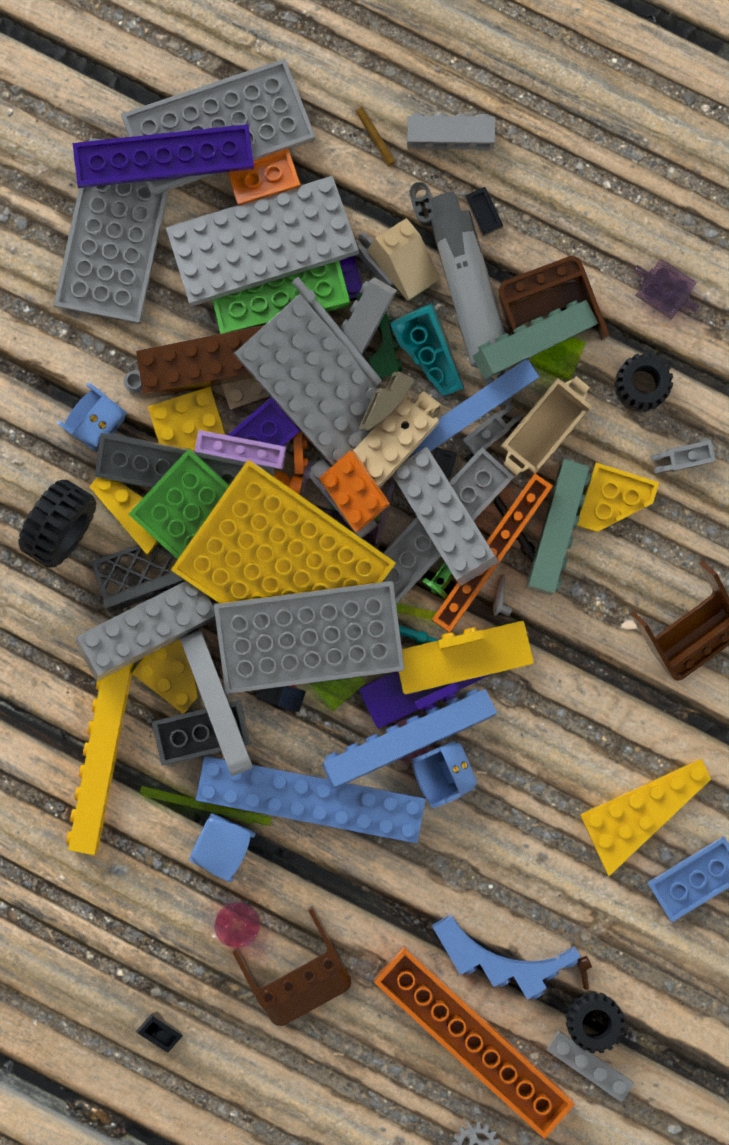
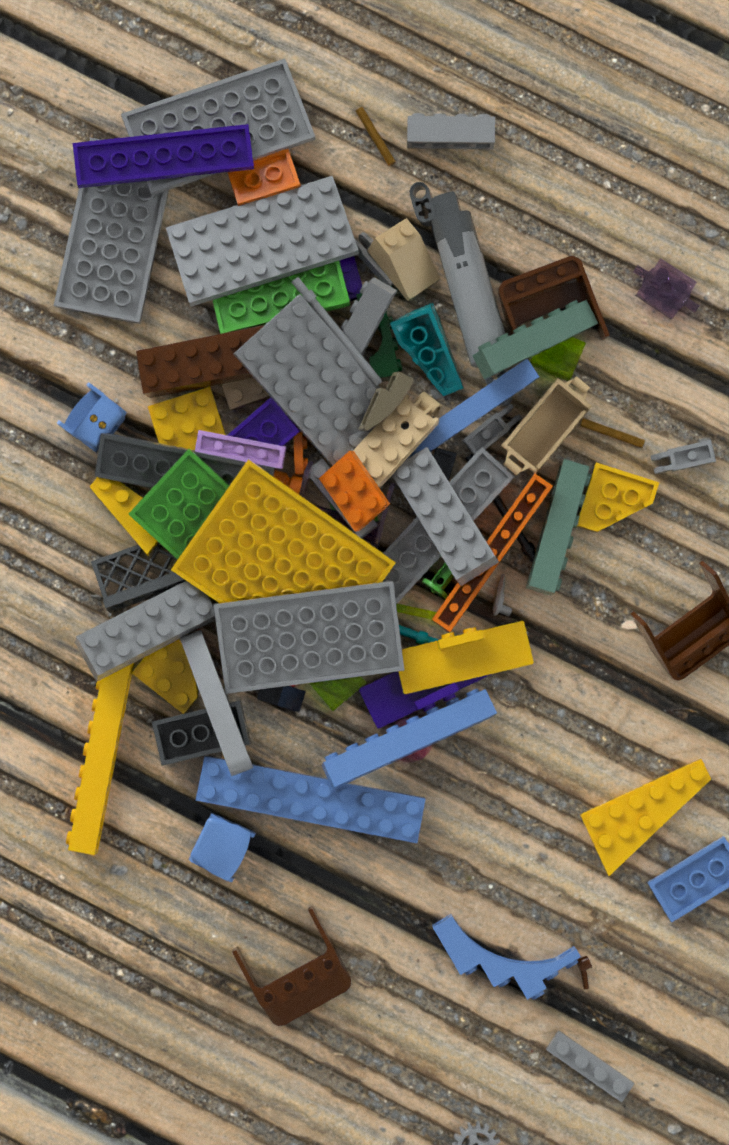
(57, 523): black tyre -> none
(132, 381): light grey plate -> none
(159, 1032): black slope -> none
(234, 937): clear pink plate -> none
(246, 816): clear neon green bar -> none
(444, 774): medium blue piece -> none
(474, 1041): orange brick -> none
(484, 211): black tile -> none
(608, 1036): black tyre -> none
(612, 433): none -> pearl gold bar
(652, 366): black tyre -> none

